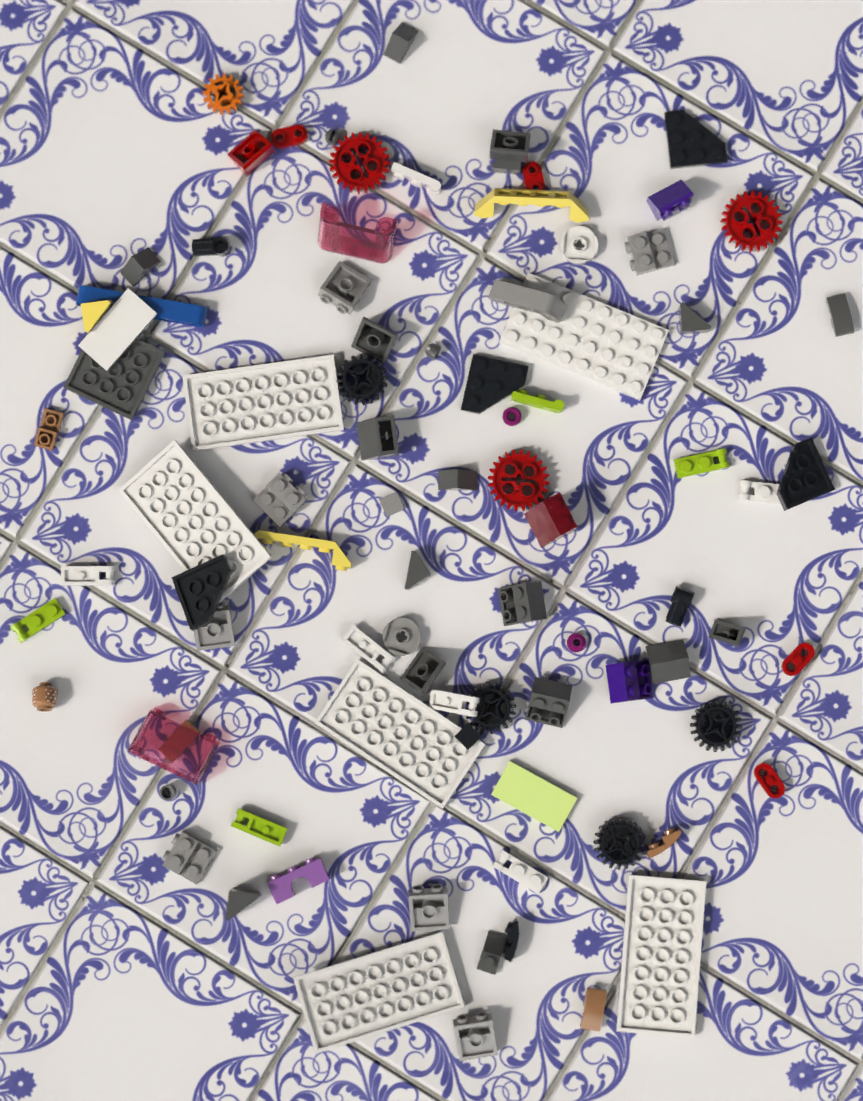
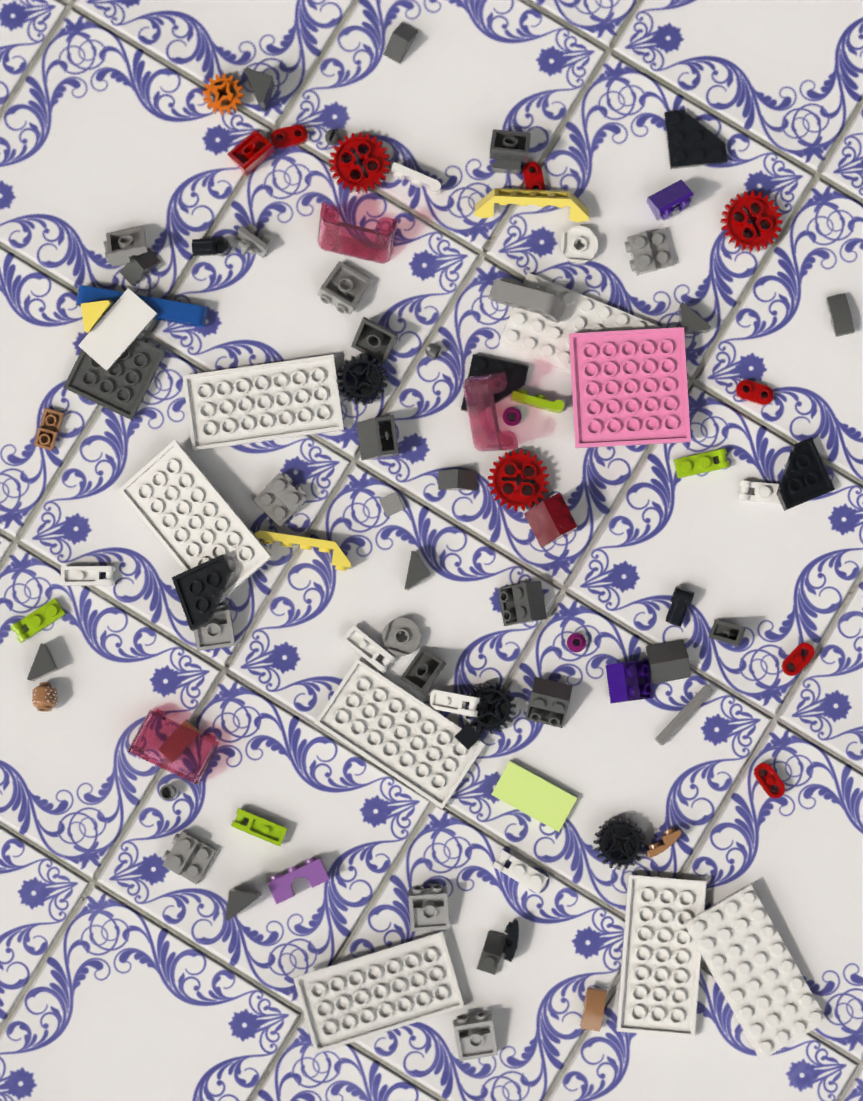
(42, 664): none -> dark grey slope
(123, 244): none -> light grey plate
(251, 243): none -> light grey hips
(261, 85): none -> dark grey slope
(482, 412): none -> clear pink windscreen
(629, 387): none -> bright pink plate
(684, 714): none -> light grey axle
(702, 734): black gear -> none
(754, 393): none -> red plate
(755, 972): none -> white plate

